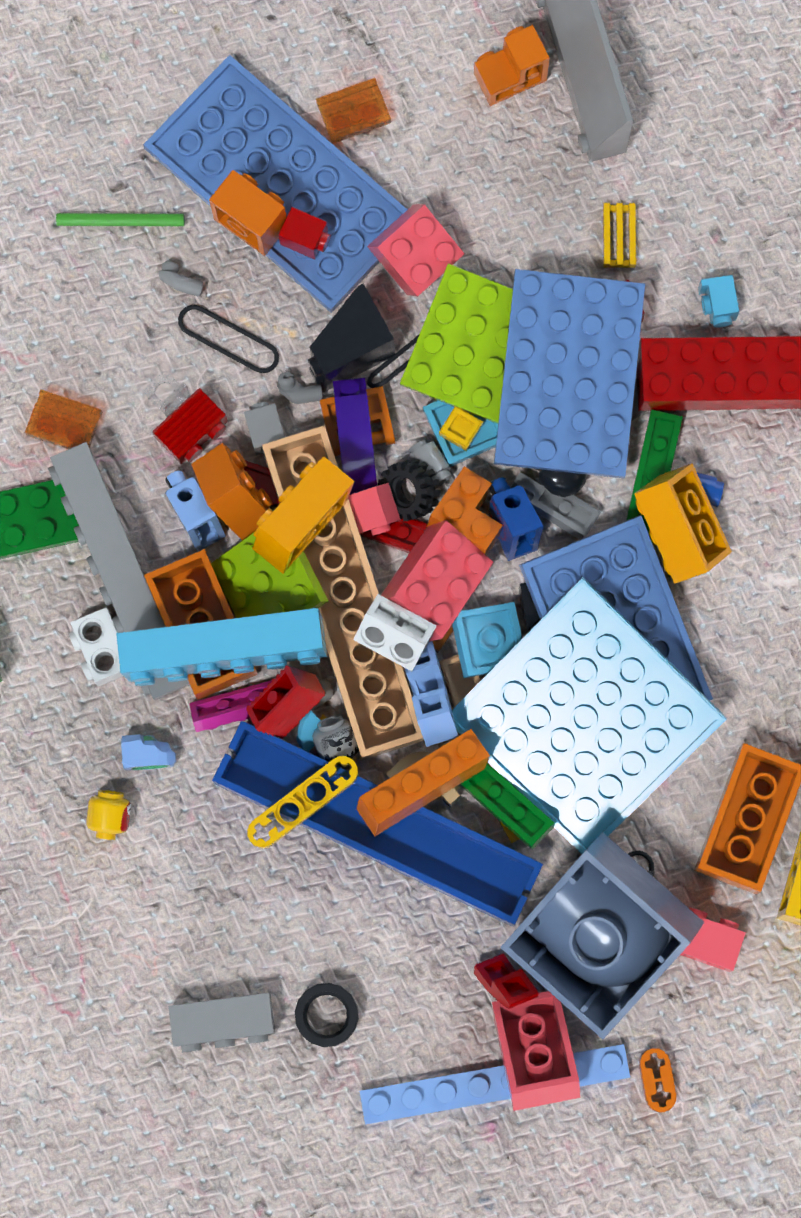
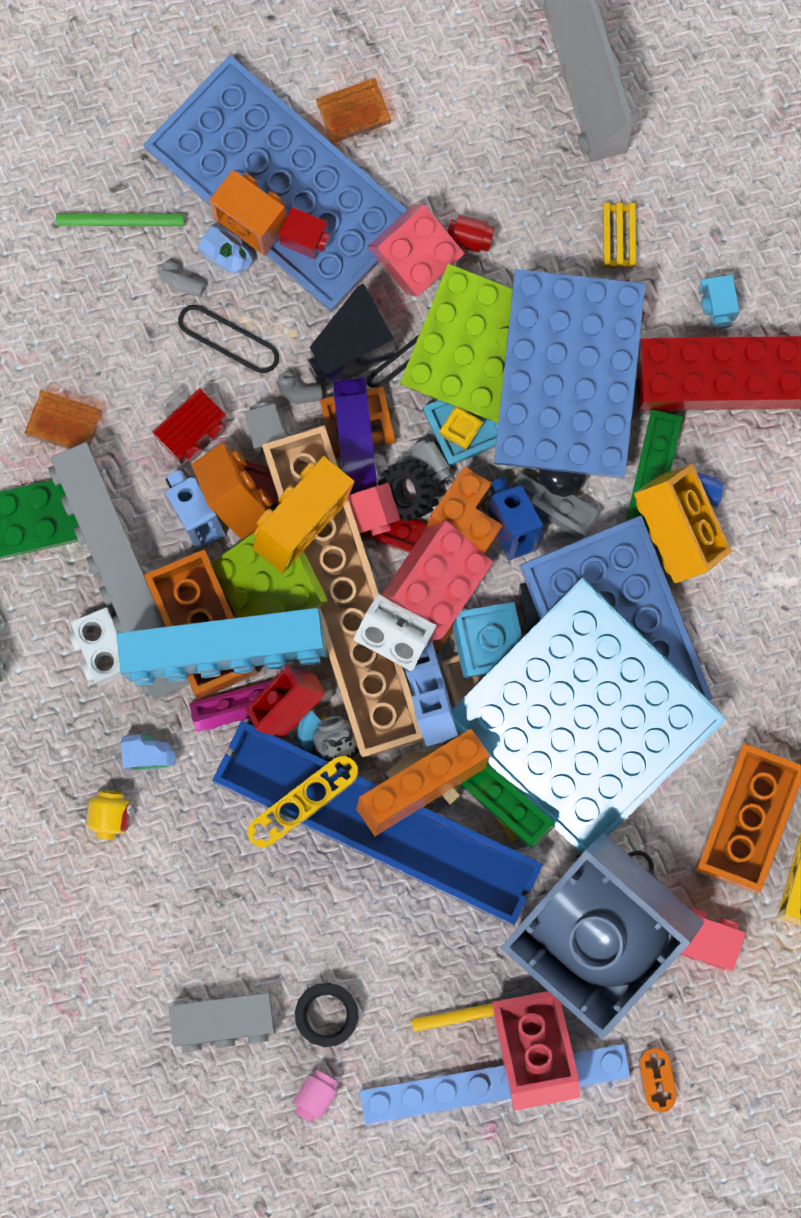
(225, 250): none -> light blue rock
(315, 1096): none -> bright pink brick
(452, 1017): none -> yellow bar
(471, 233): none -> red brick
(504, 982): red slope -> none
(515, 68): orange brick -> none

